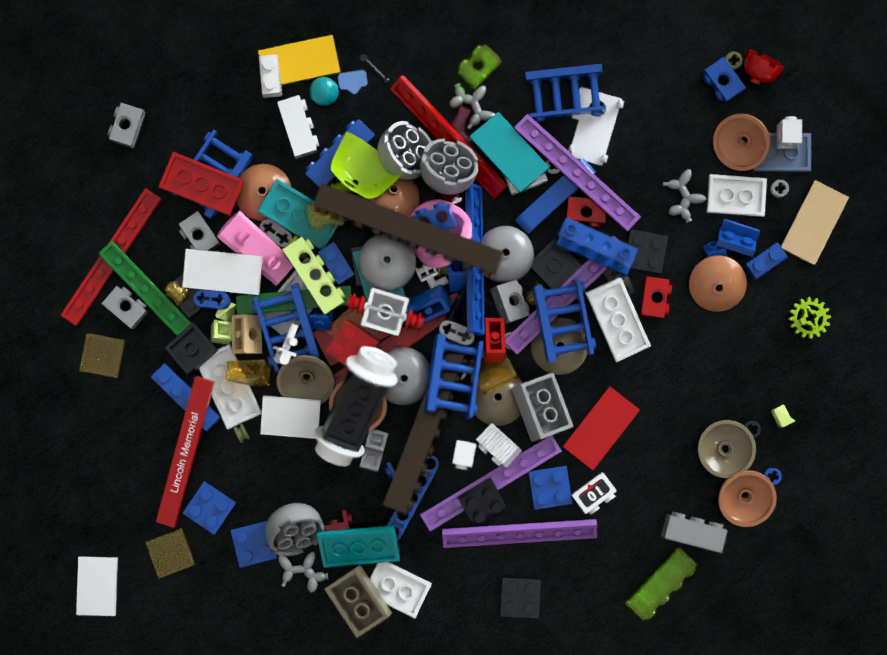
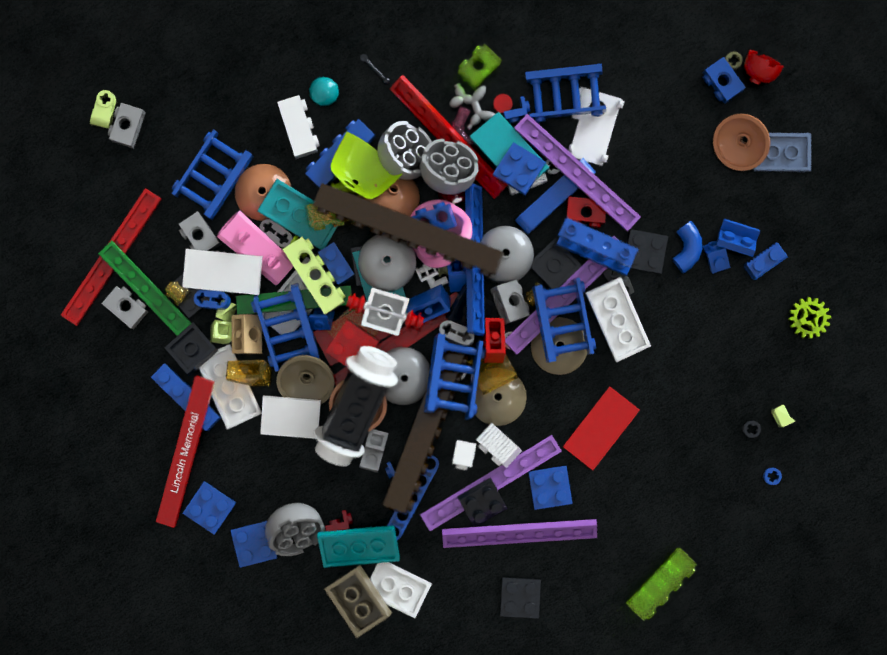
(97, 586): white tile -> none
(102, 355): clear yellow tile -> none
(103, 113): none -> yellowish green piece
(170, 553): clear yellow tile -> none
(201, 183): red tile -> none
(241, 433): olive bush -> none
(270, 76): white brick -> none
(283, 354): white arm -> none
(305, 59): yellow tile -> none
(305, 568): light grey piece -> none
(352, 80): medium blue sticker -> none
(502, 103): none -> red tile
(515, 115): none -> blue bracket
(519, 168): none -> blue plate
(542, 407): light grey brick -> none
(594, 493): brick -> none
(659, 286): red brick -> none
(687, 198): light grey piece -> none
(692, 247): none -> blue cylinder
(694, 532): light grey brick -> none
(713, 272): nougat dish -> none
(736, 195): white tile -> none
(740, 448): dark tan dish -> none
(754, 507): nougat dish -> none
(784, 192): light grey bush -> none
(789, 133): white brick -> none
(814, 222): tan tile -> none

